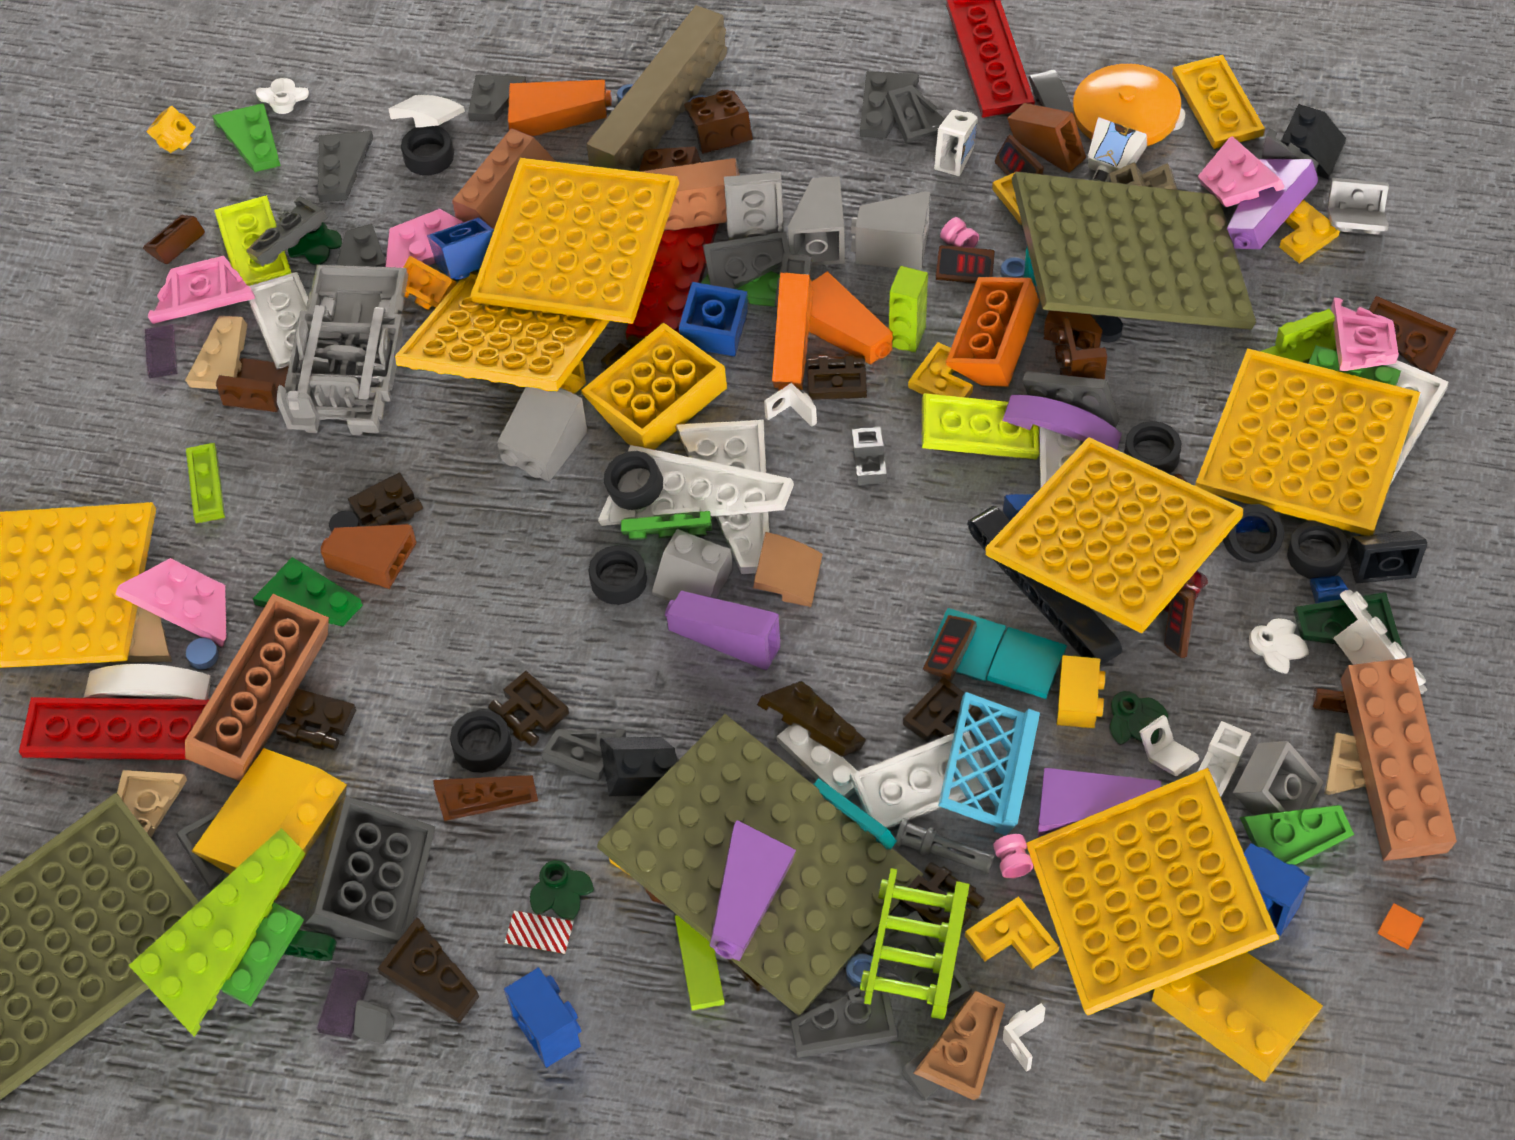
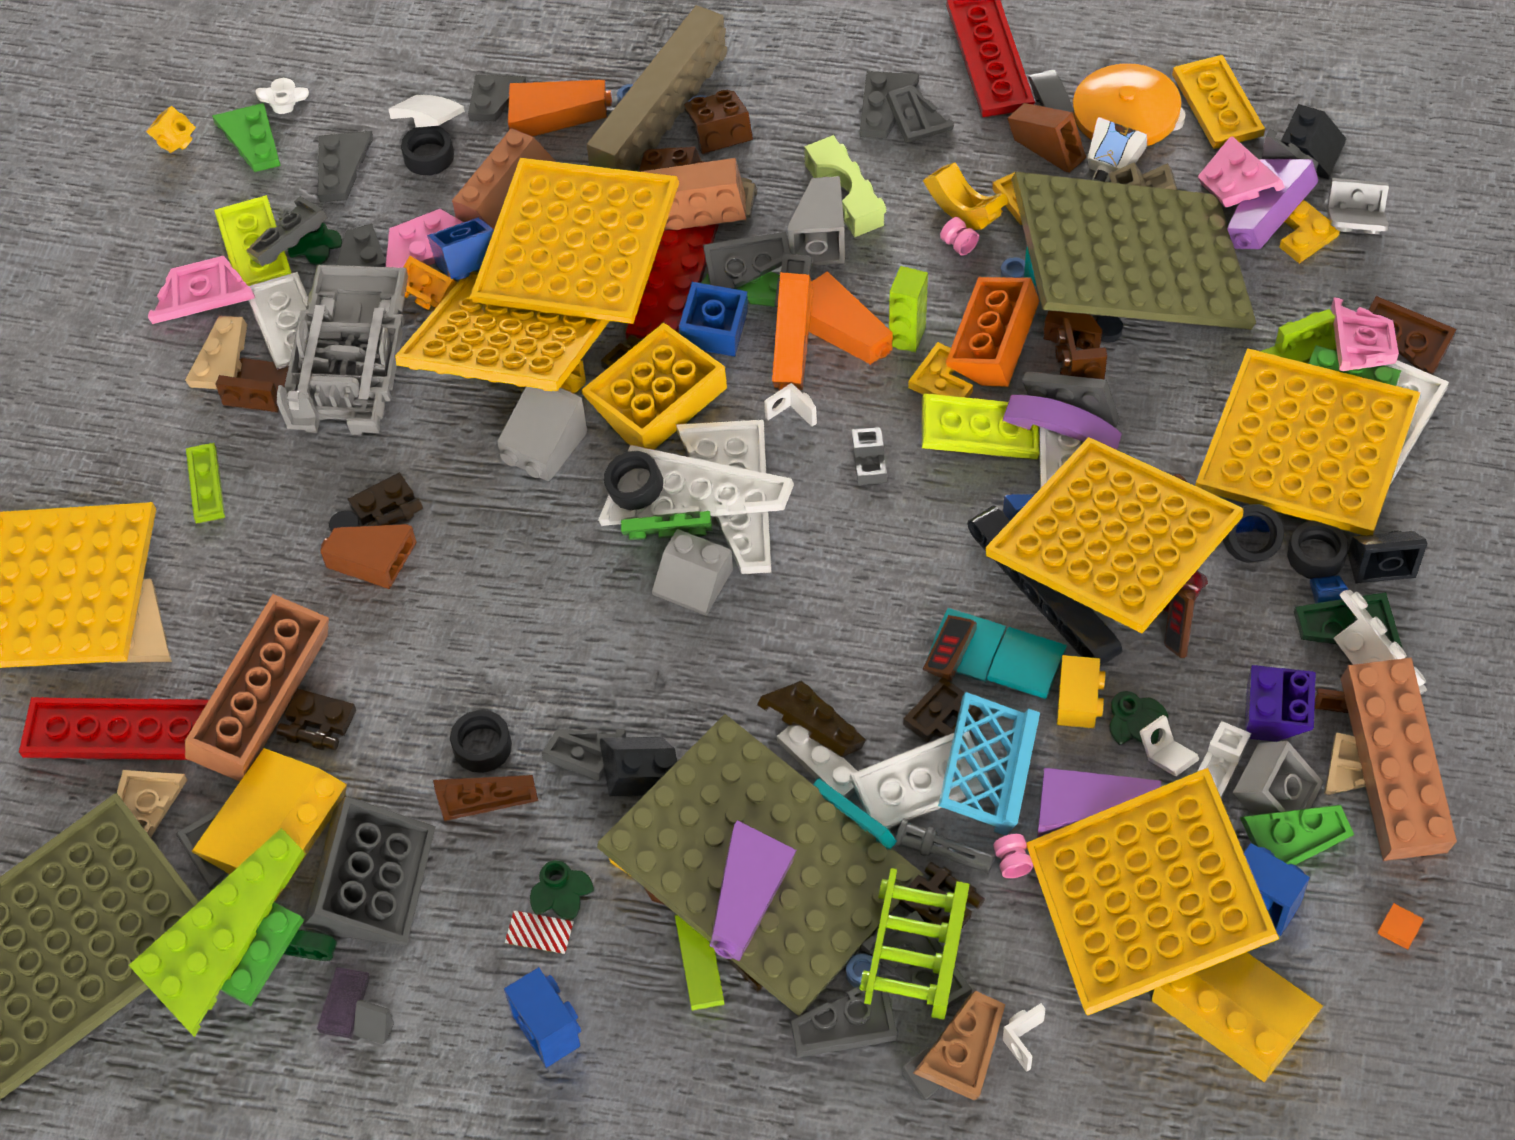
(147, 681): white slope -> none
(161, 351): clear purple tile -> none
(174, 238): reddish brown slope -> none
(181, 598): bright pink wing -> none
(202, 653): medium blue tile -> none
(311, 590): green wing -> none
(428, 973): dark brown wing -> none
(533, 700): dark brown plate -> none
(617, 555): black tyre -> none
(726, 627): medium lavender slope -> none
(753, 205): light grey tile -> none
(788, 569): medium nougat slope -> none
(834, 382): dark brown plate -> none
(861, 206): none -> yellowish green arch
(892, 232): light grey slope -> none
(956, 131): white torso -> none
(961, 200): none -> yellow arch
(964, 263): slope -> none
(1014, 926): yellow plate -> none
(1015, 158): slope -> none
(1157, 432): black tyre -> none
(1278, 644): white plate -> none
(1279, 702): none -> dark purple slope

